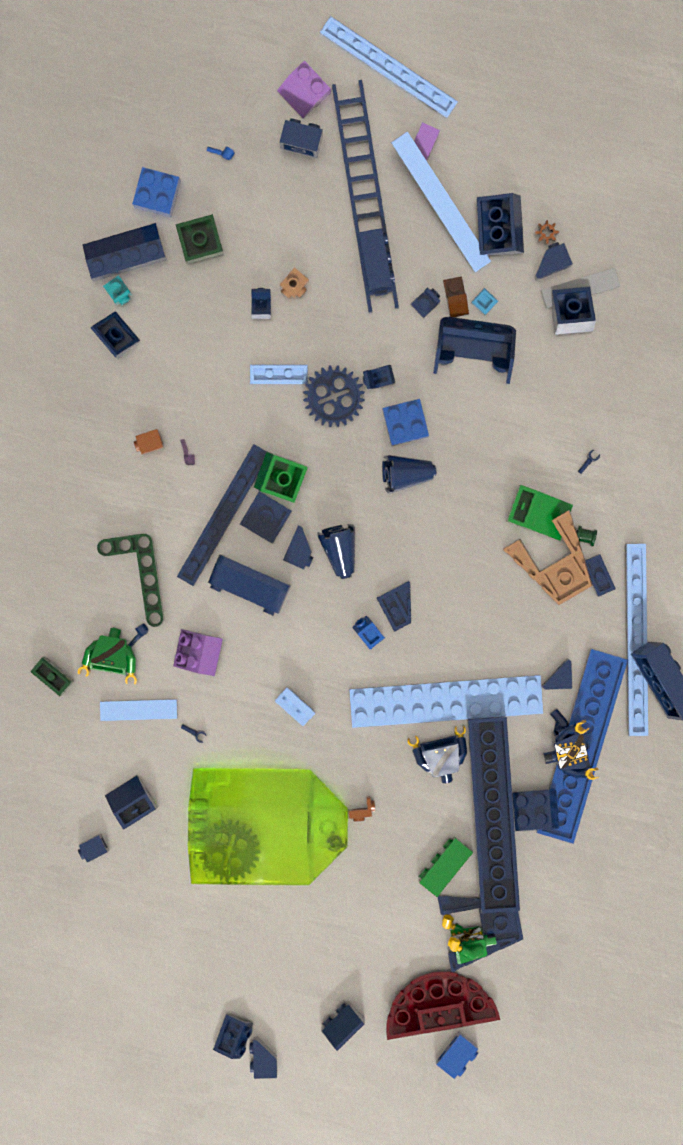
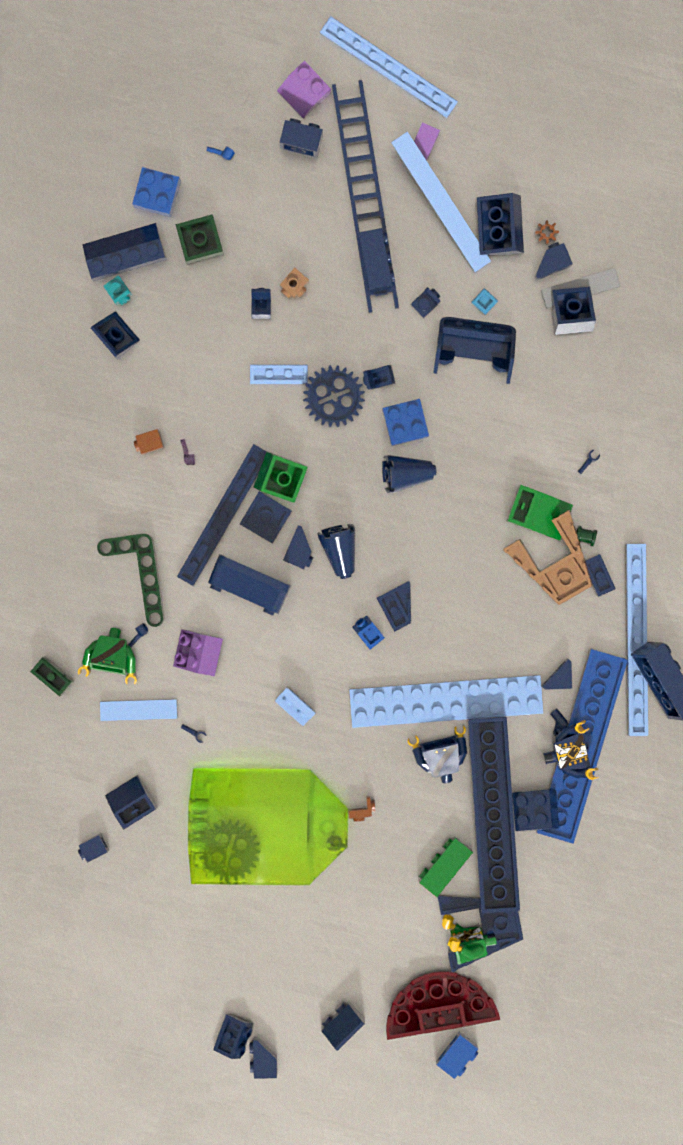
(456, 297): reddish brown slope -> none

